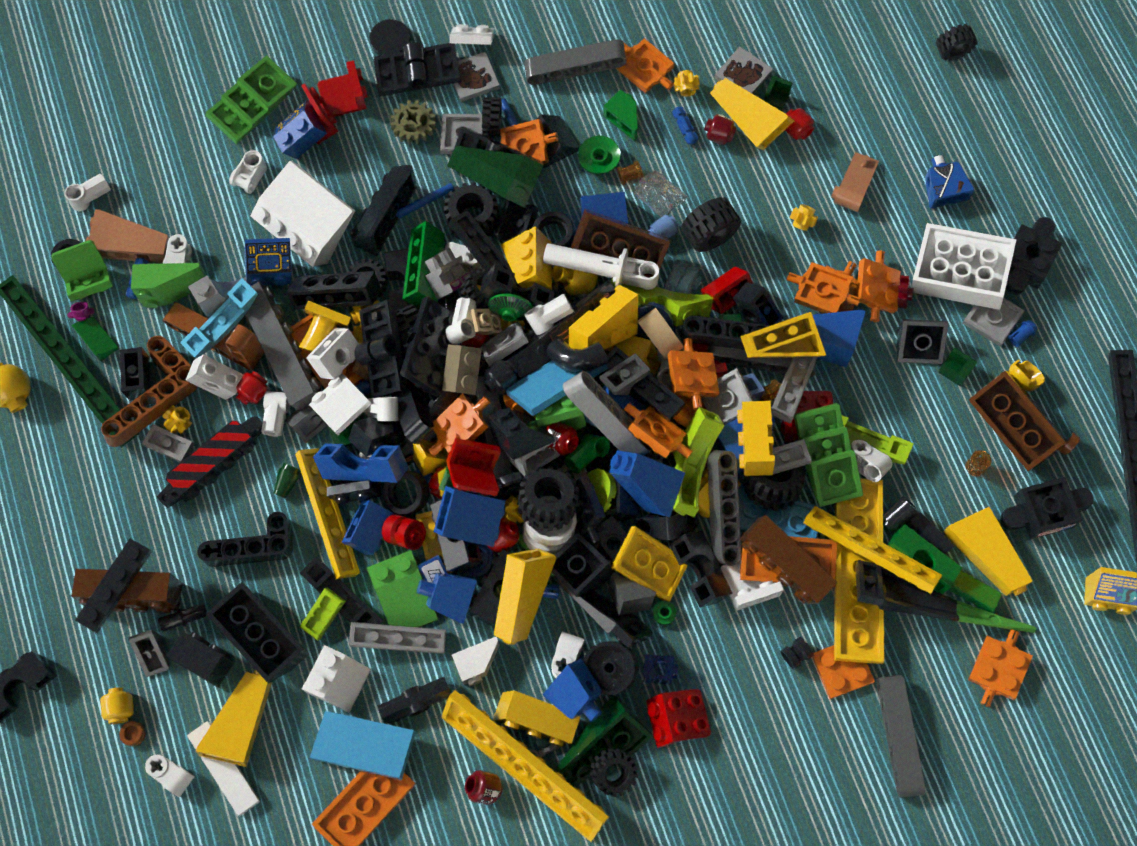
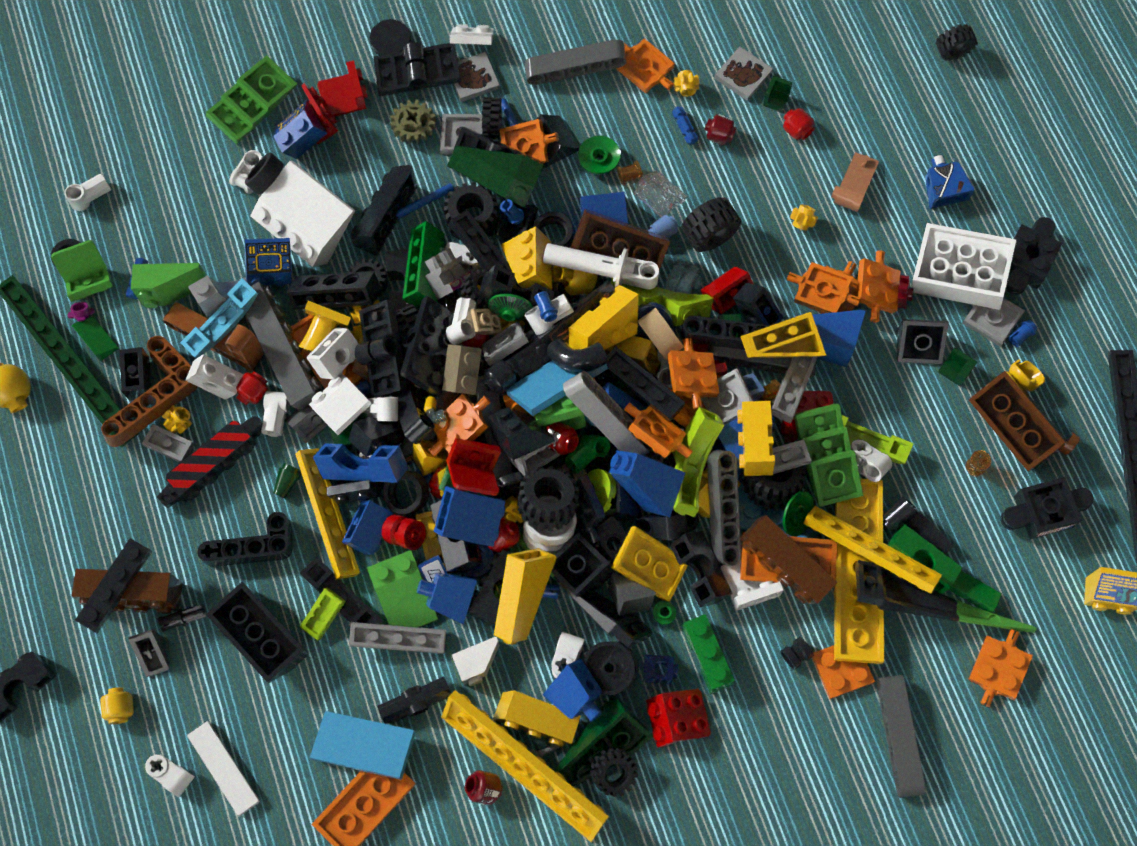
(126, 240): nougat slope -> none
(132, 733): dark orange tile -> none
(177, 250): white piece -> none
(204, 661): black brick -> none
(236, 725): yellow slope -> none
(264, 173): none -> black tyre
(336, 679): white slope -> none
(430, 409): none -> clear light blue arm
(514, 214): none -> blue pin
(548, 312): none -> blue pin
(622, 113): green slope -> none
(624, 375): dark grey slope -> none
(708, 652): none -> green arch
(754, 116): yellow slope -> none
(796, 512): none -> green dish
(990, 551): yellow slope -> none

